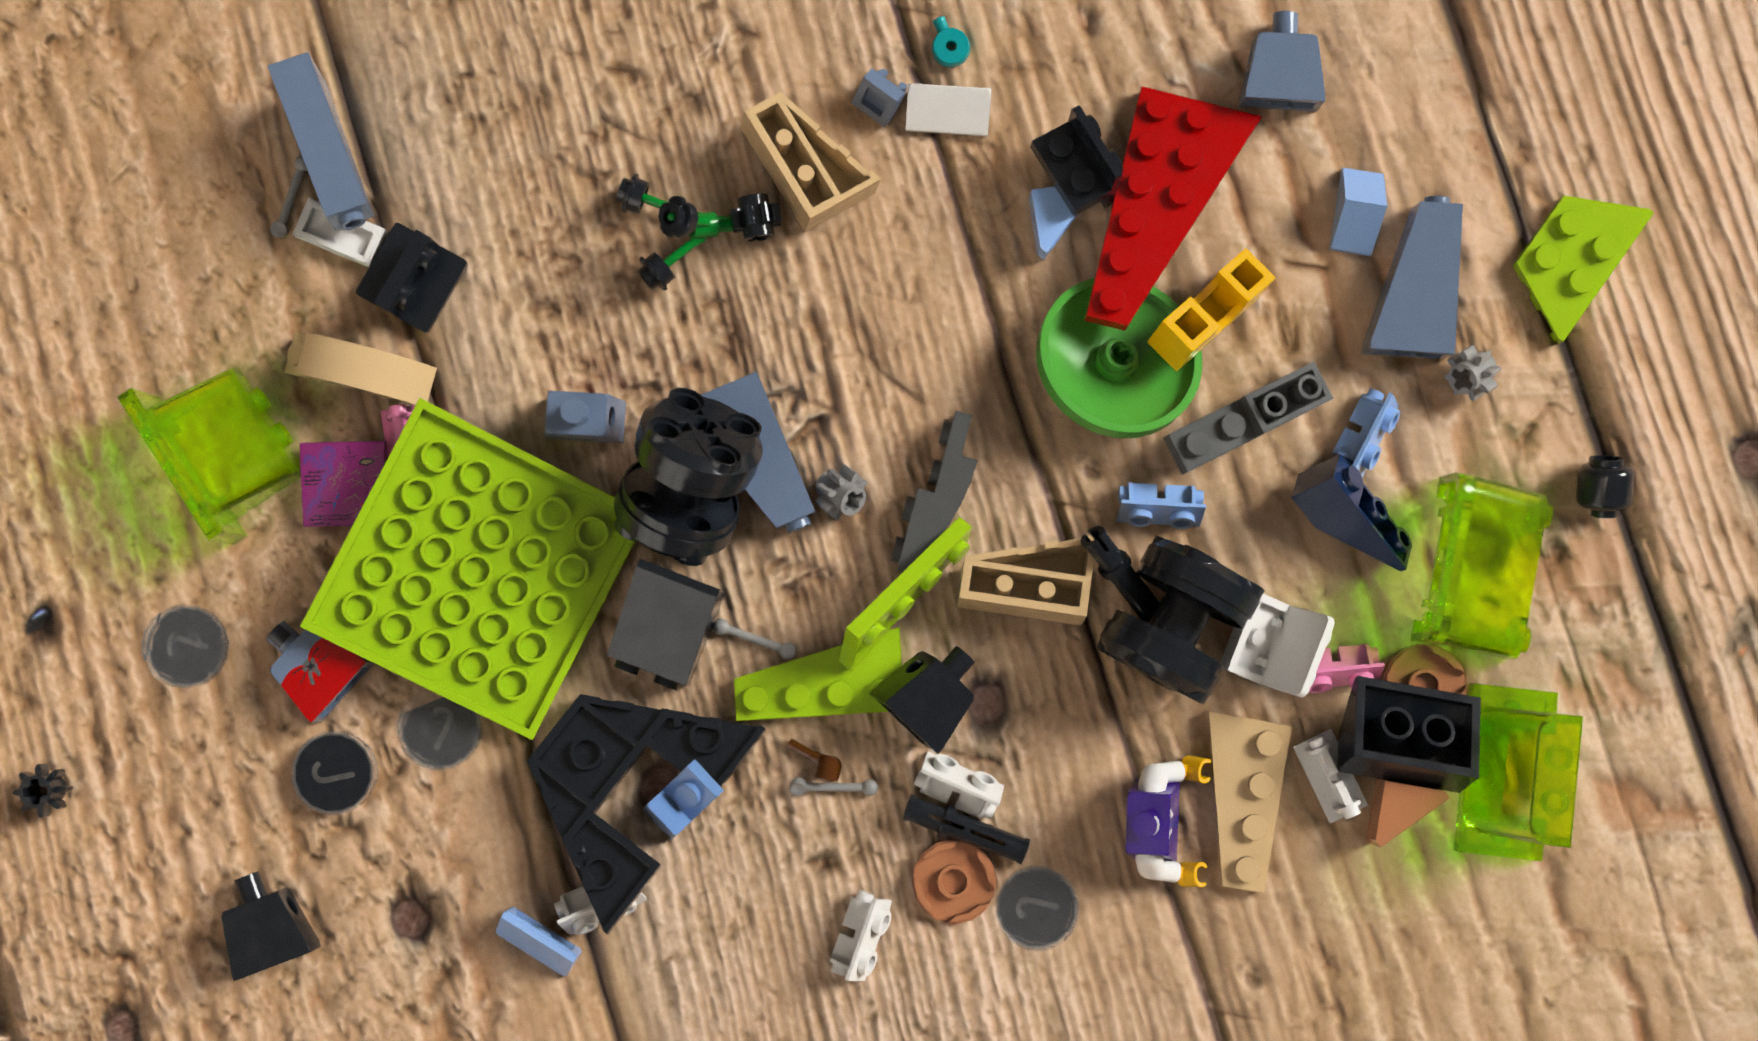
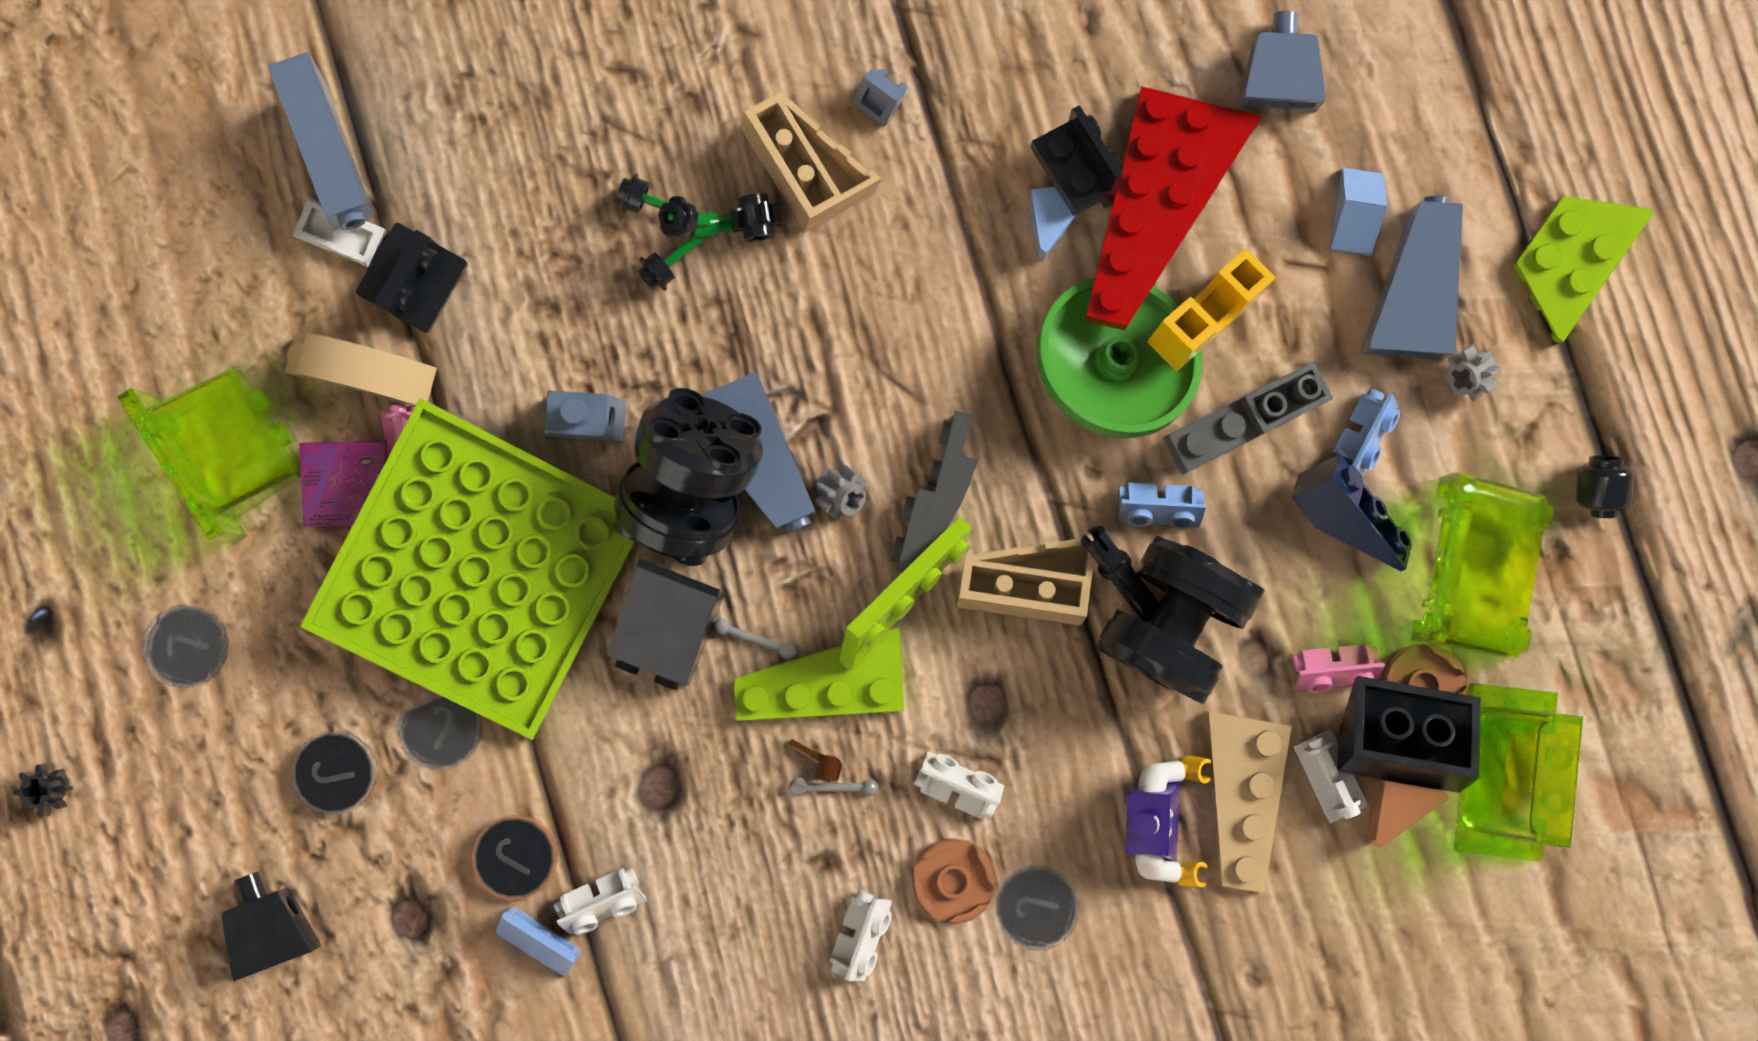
(279, 228): light grey hinge -> none
(314, 670): torso -> none
(514, 857): none -> black tile
(588, 759): black wing -> none
(683, 799): medium blue slope -> none
(928, 696): black torso -> none
(948, 109): white slope -> none
(949, 36): teal piece -> none
(1012, 847): black pin -> none
(1279, 647): white bracket -> none

